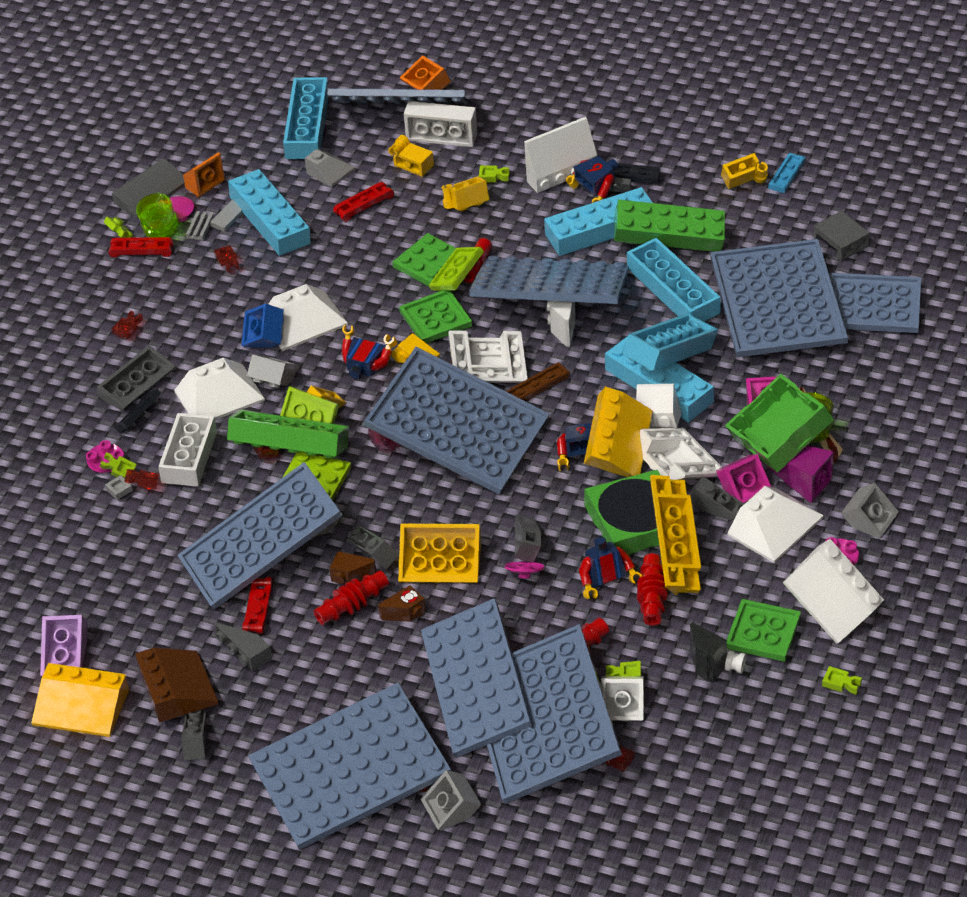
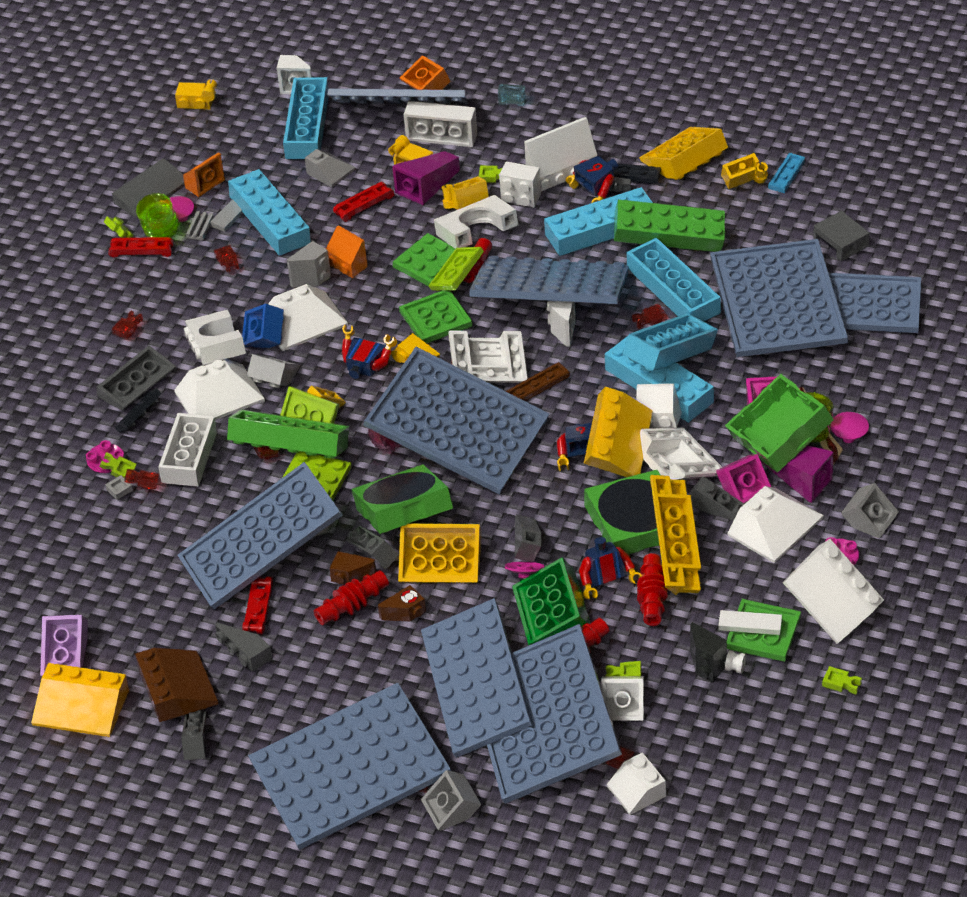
(195, 95): none -> yellow hinge
(214, 337): none -> white arch
(289, 68): none -> white slope
(309, 266): none -> light grey slope
(347, 252): none -> orange slope
(402, 498): none -> bright green tile
(424, 176): none -> magenta slope
(454, 226): none -> white arch
(511, 94): none -> clear light blue piece
(520, 184): none -> white brick
(550, 601): none -> green slope
(637, 784): none -> white slope
(651, 315): none -> clear red plate
(686, 151): none -> yellow slope
(750, 622): none -> white tile
(849, 426): none -> dark pink dish

